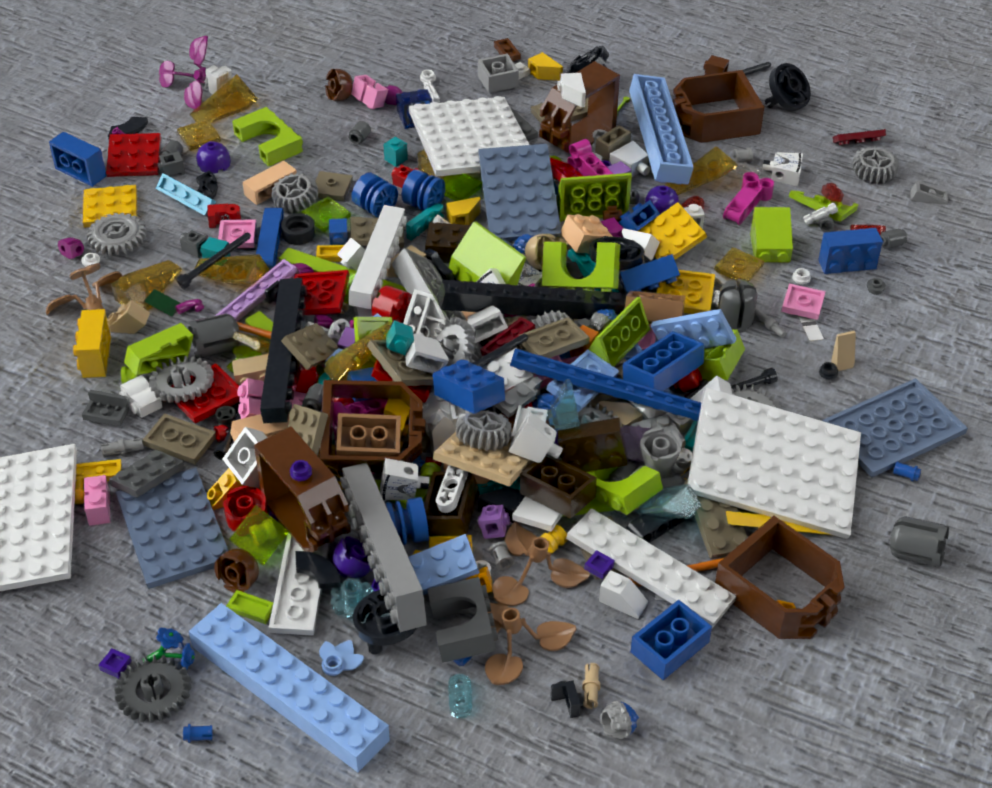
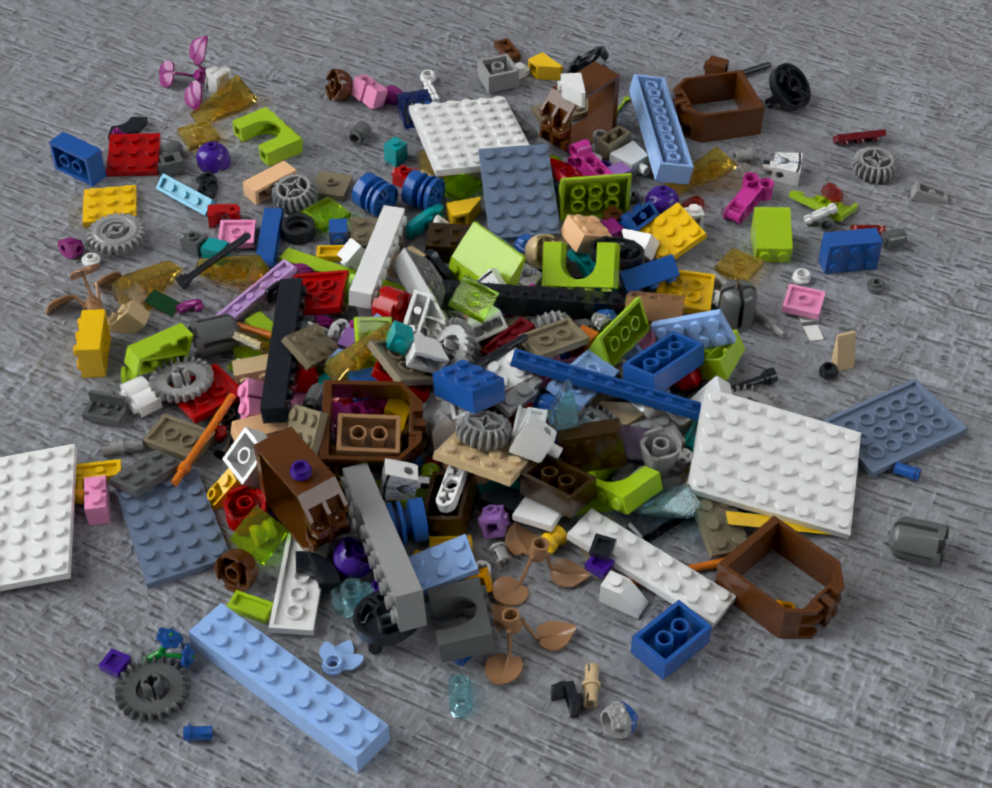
(185, 466): none -> orange bar
(473, 299): none -> clear neon green tile
(602, 547): none -> black plate

